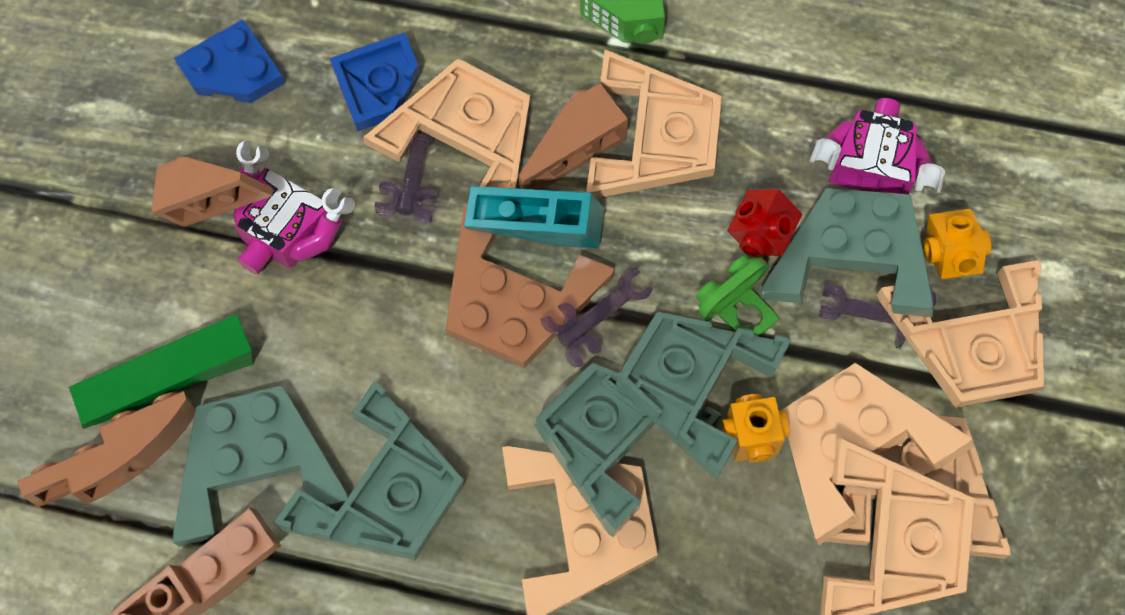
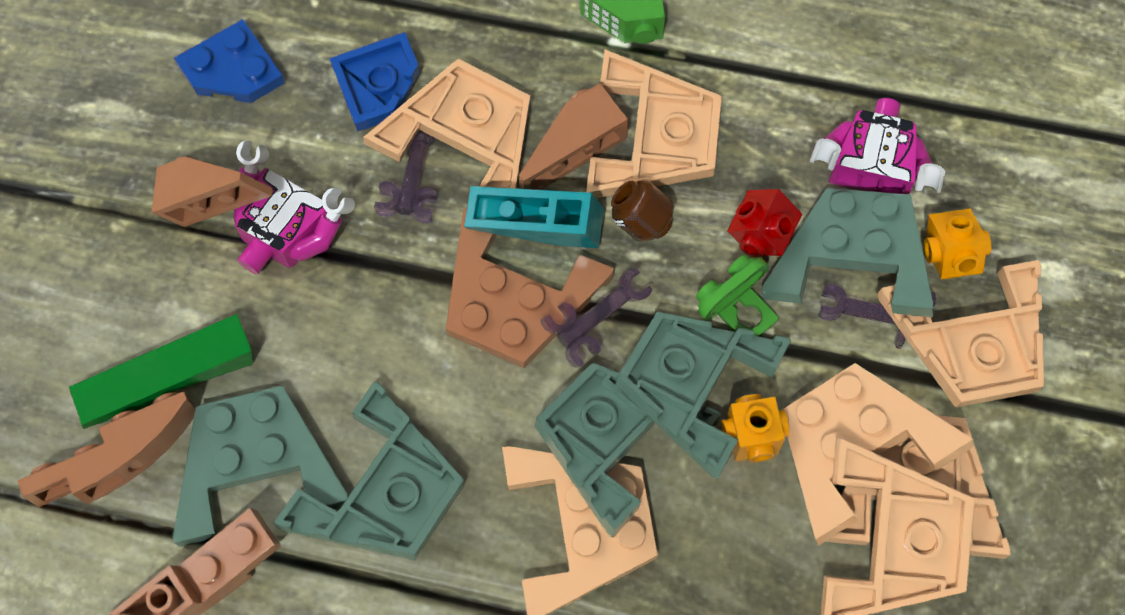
(642, 210): none -> reddish brown head

